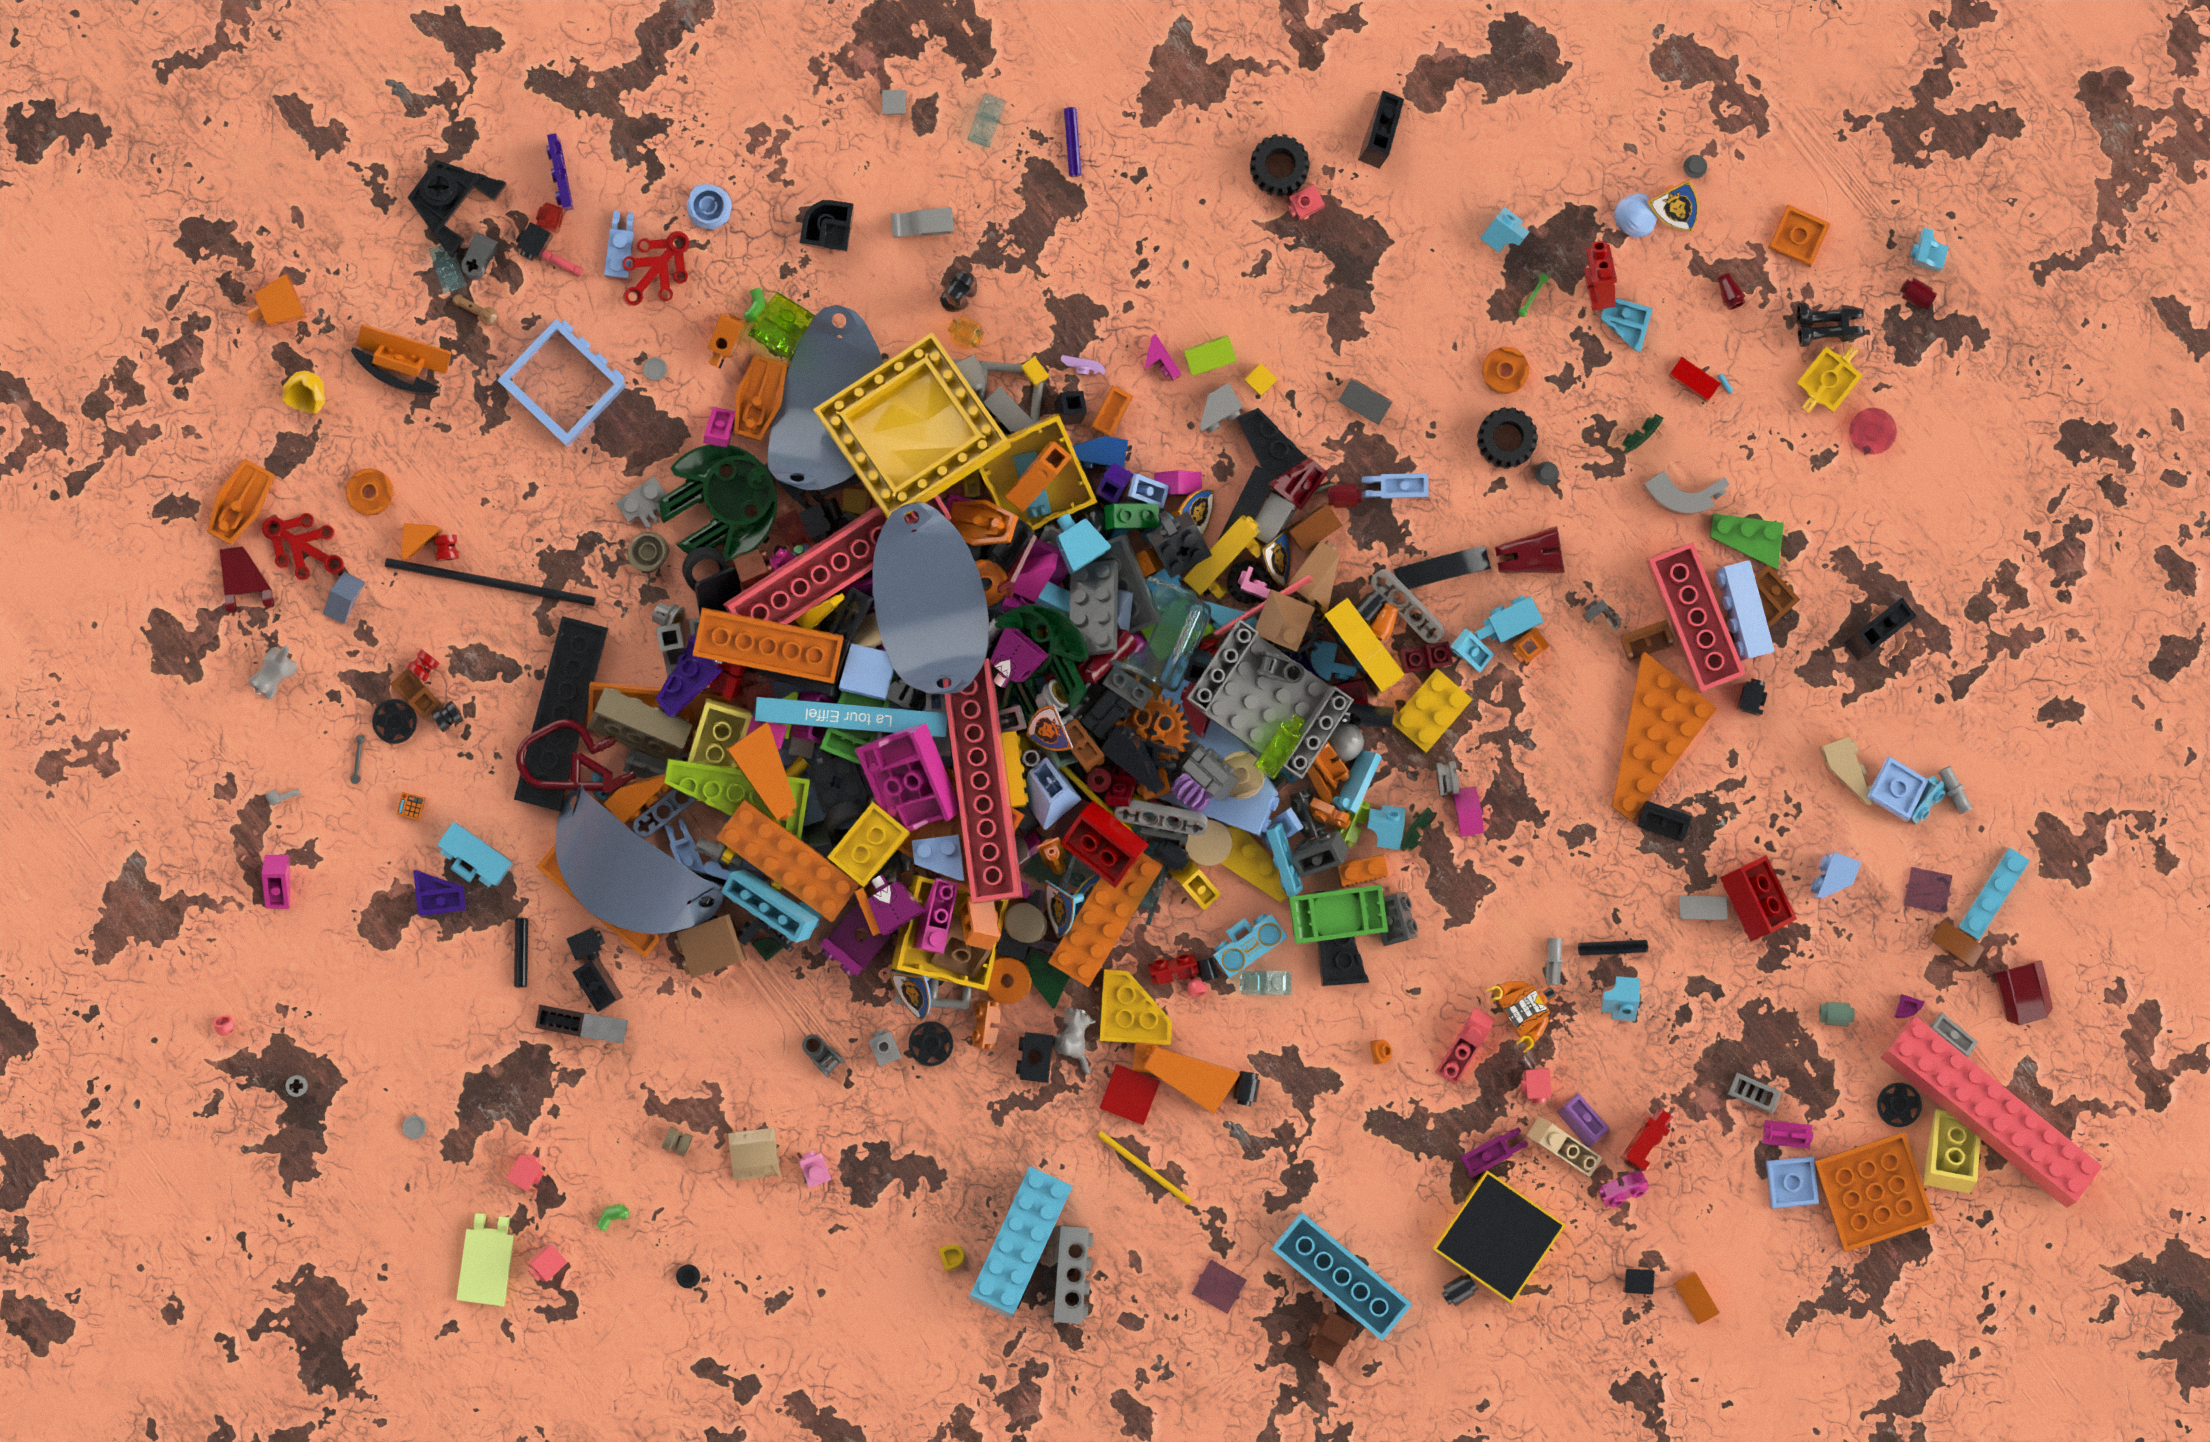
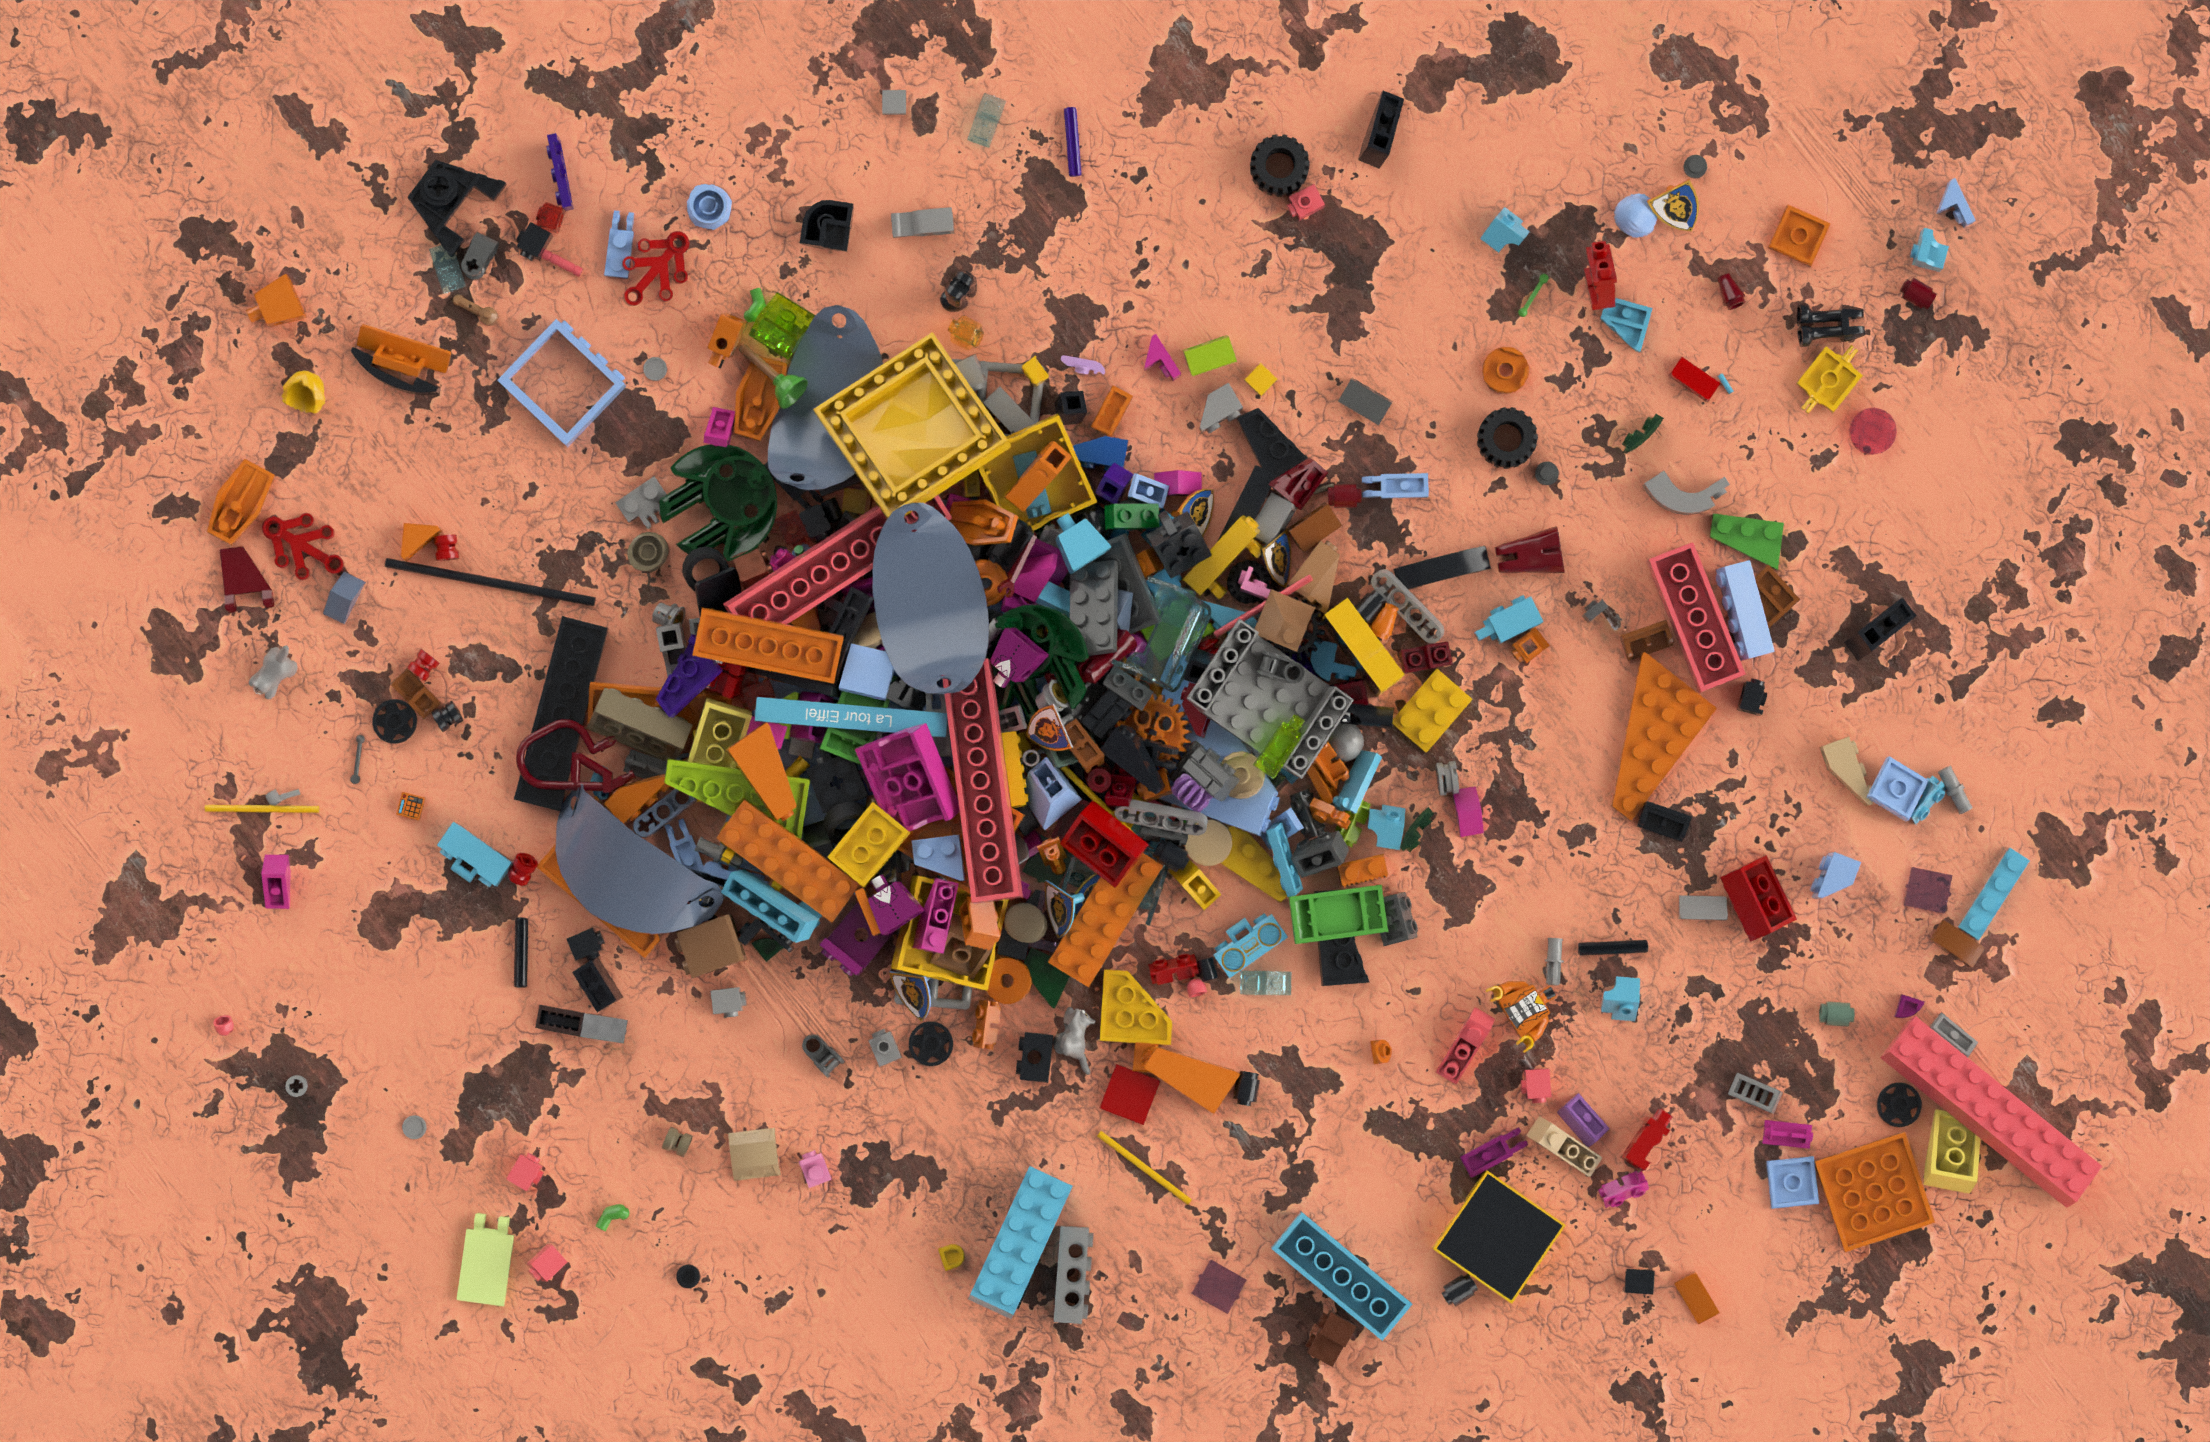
(262, 808): none -> yellow axle
(383, 495): orange tile -> none
(437, 895): dark purple wing -> none
(521, 870): none -> red wheel
(728, 1001): none -> light grey brick
(788, 387): none -> bright green piece
(819, 612): yellow slope -> none
(1471, 650): medium azure slope -> none
(1954, 198): none -> light blue slope
(2024, 993): dark red slope -> none

